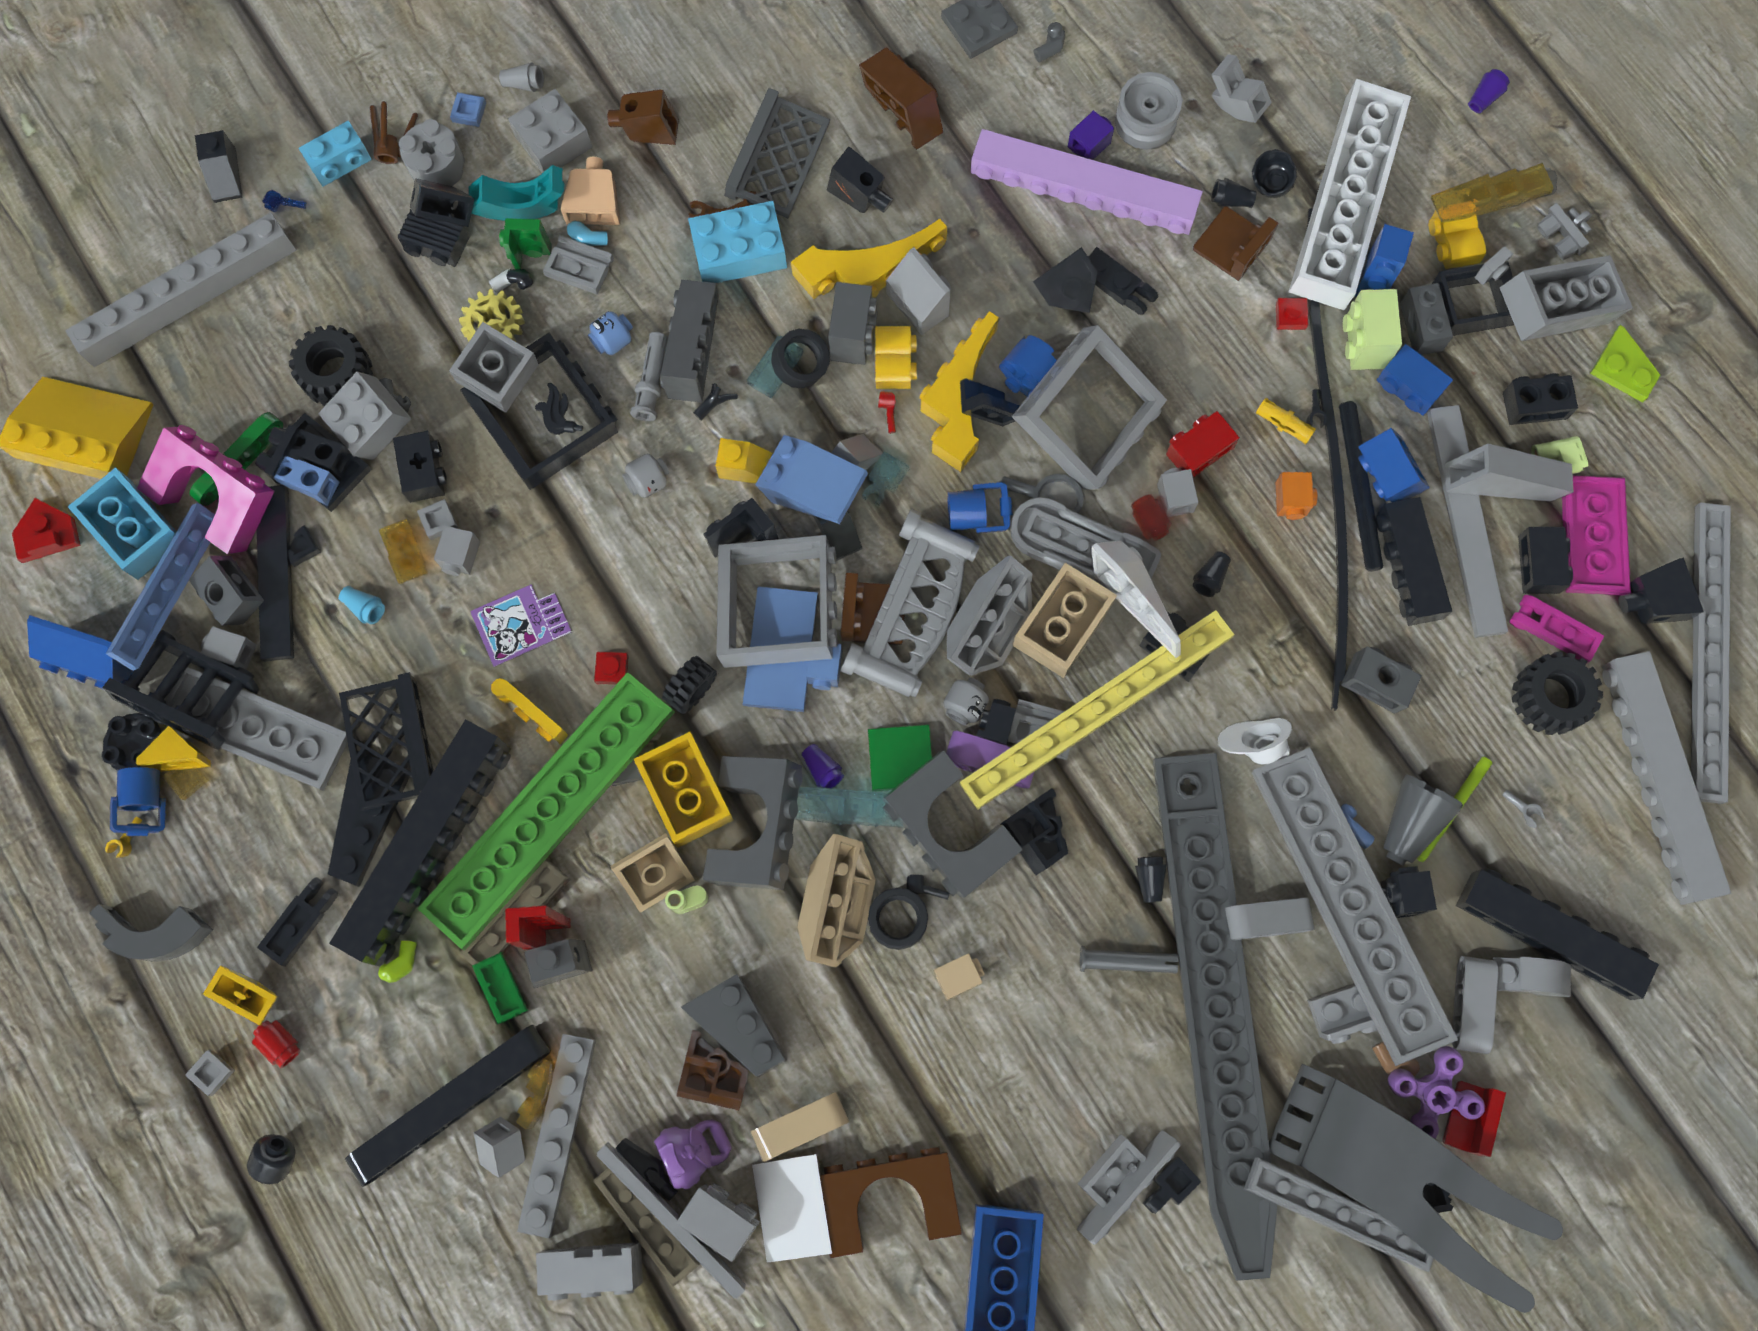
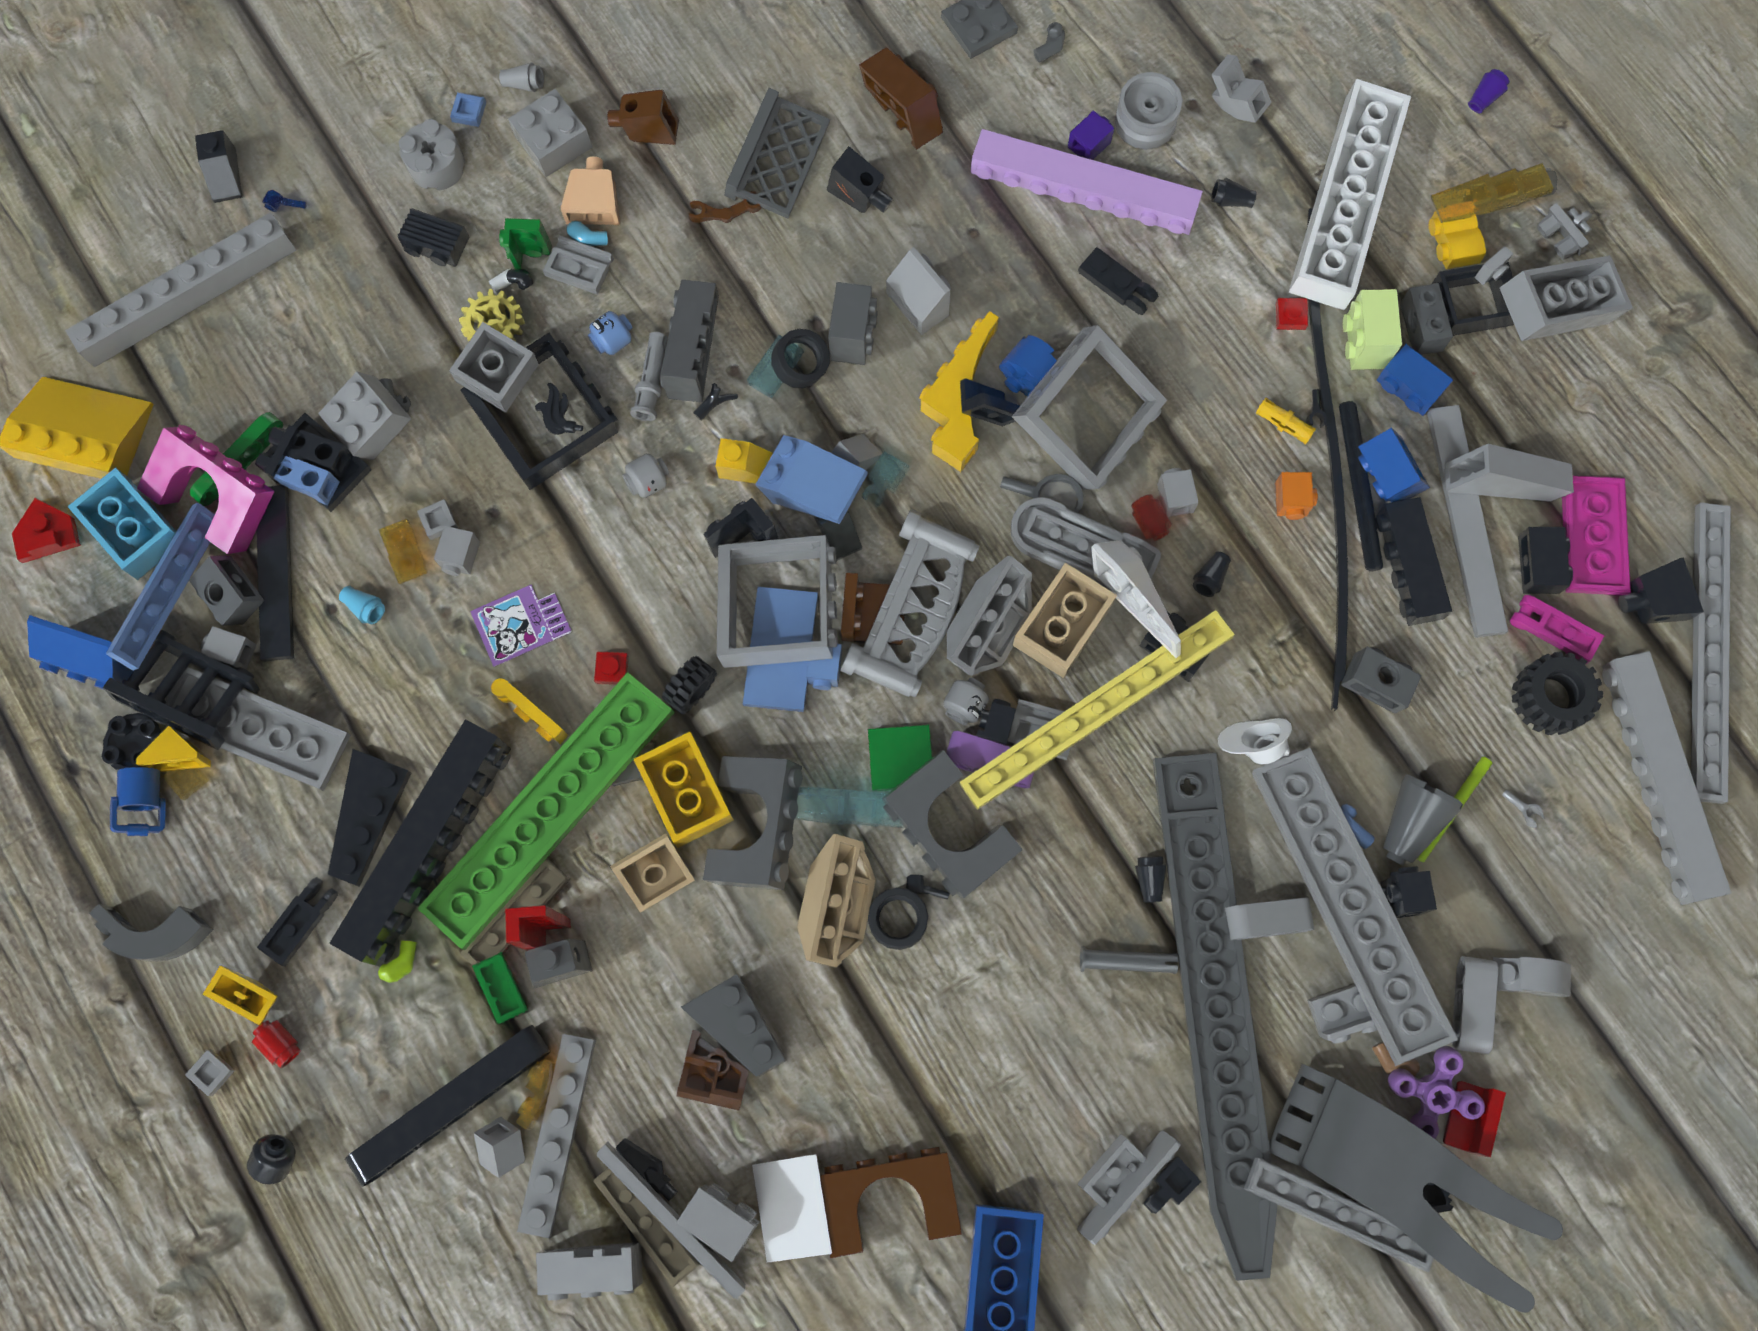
(123, 842): yellow hand -> none
(302, 547): black tile -> none
(316, 351): black tyre -> none
(335, 153): medium azure brick -> none
(386, 145): reddish brown plant -> none
(412, 728): black fence -> none
(419, 466): black brick -> none
(436, 202): black torso -> none
(518, 200): teal arch -> none
(687, 899): yellowish green piece -> none
(687, 1153): medium lavender piece -> none
(738, 243): medium azure brick -> none
(799, 1126): tan beam -> none
(820, 269): yellow arch -> none
(822, 767): dark purple cone -> none
(888, 401): red hand -> none
(893, 357): yellow brick -> none
(959, 976): tan brick -> none
(969, 511): blue piece -> none
(1038, 832): black slope -> none
(1069, 283): black plate -> none
(1203, 444): red brick -> none
(1234, 242): reddish brown bracket -> none
(1274, 173): black hair -> none
(1385, 259): blue brick -> none
(1541, 404): black brick -> none
(1557, 934): black brick -> none
(1565, 450): yellowish green piece -> none
(1626, 366): lime wing -> none

